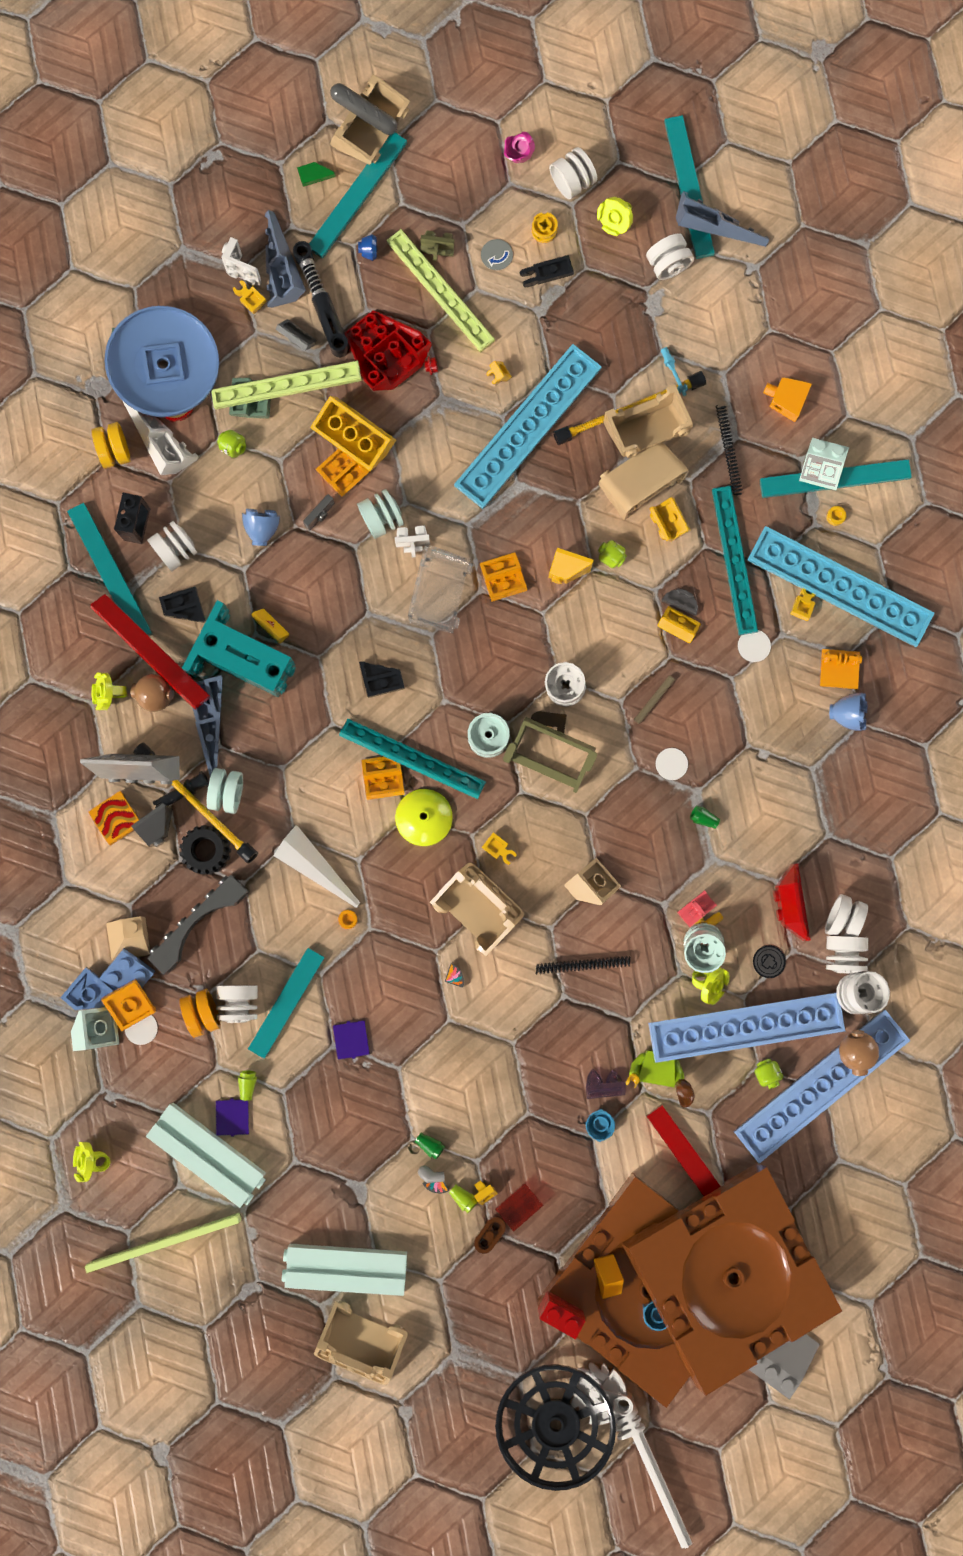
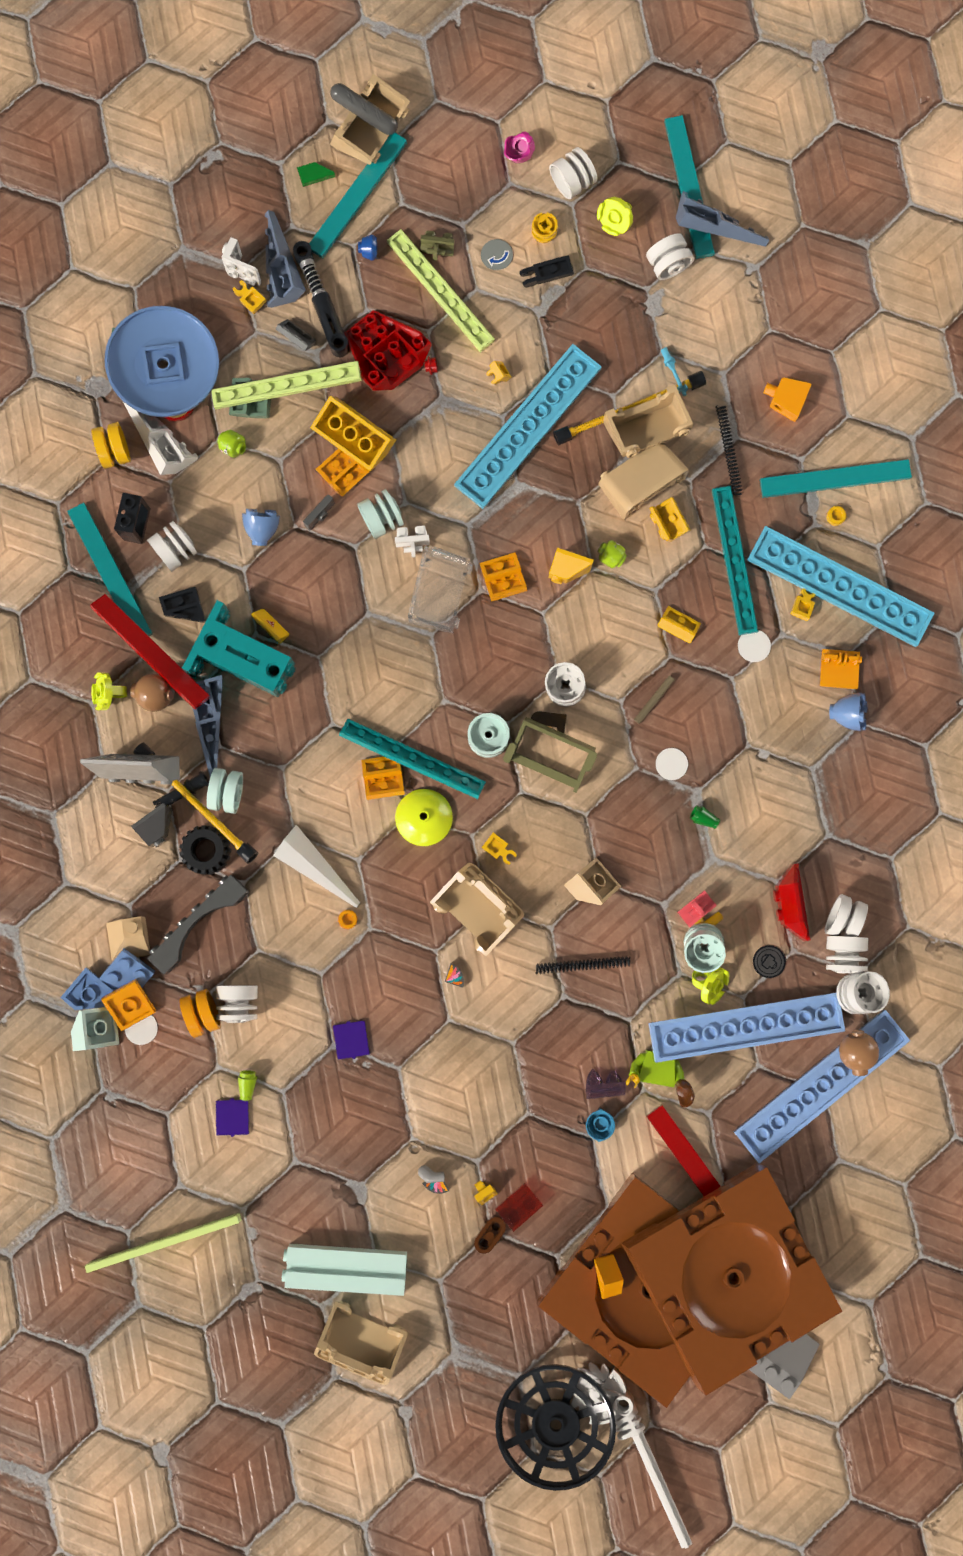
(85, 1161): neon yellow tile -> none
(114, 817): slope -> none
(206, 1155): light aqua brick -> none
(286, 1003): teal tile -> none
(380, 679): black wing -> none
(429, 1145): green cone -> none
(463, 1198): lime cone -> none
(561, 1315): red brick -> none
(652, 1317): dark azure hat -> none
(682, 600): flat silver tile -> none
(768, 1073): lime head -> none
(824, 464): light aqua slope -> none

